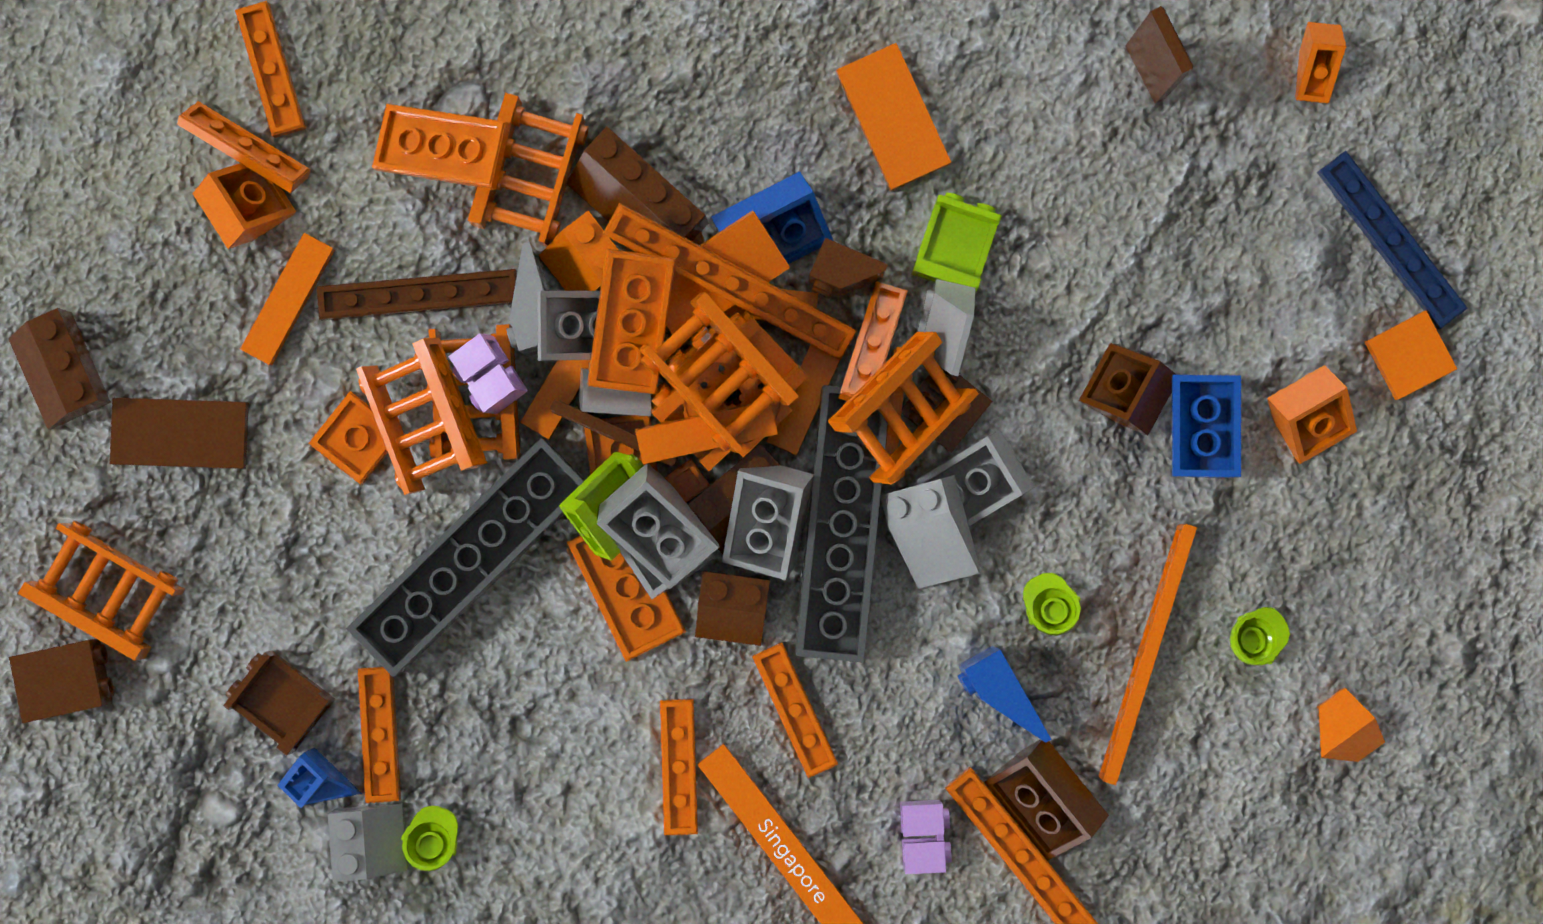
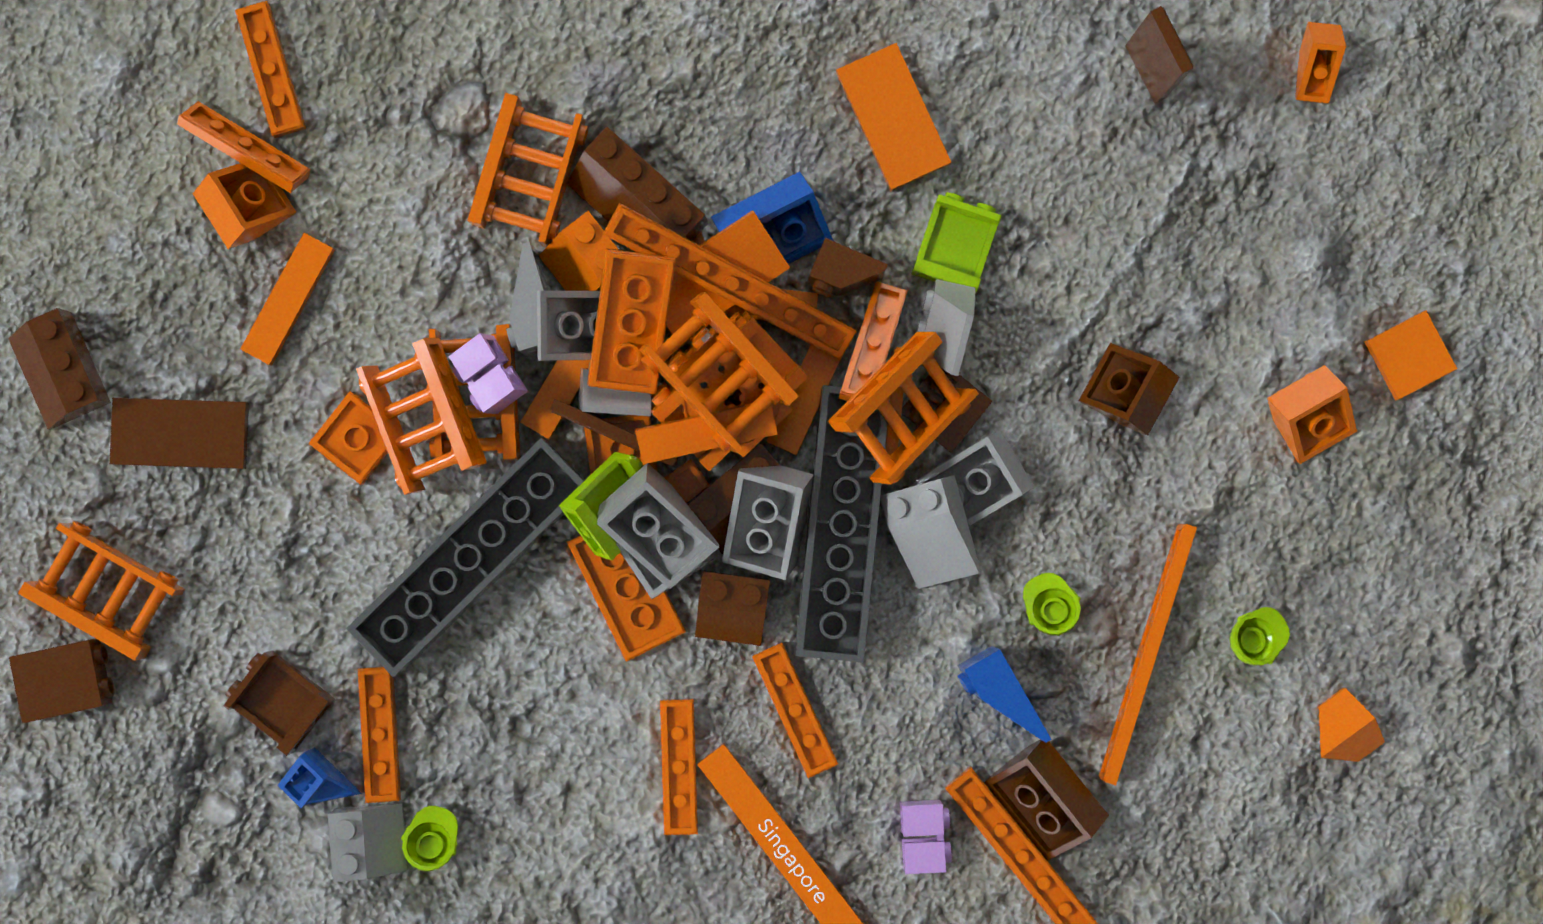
(416, 294): reddish brown tile -> none
(441, 146): orange tile -> none
(1206, 426): blue slope -> none
(1392, 240): dark blue tile -> none

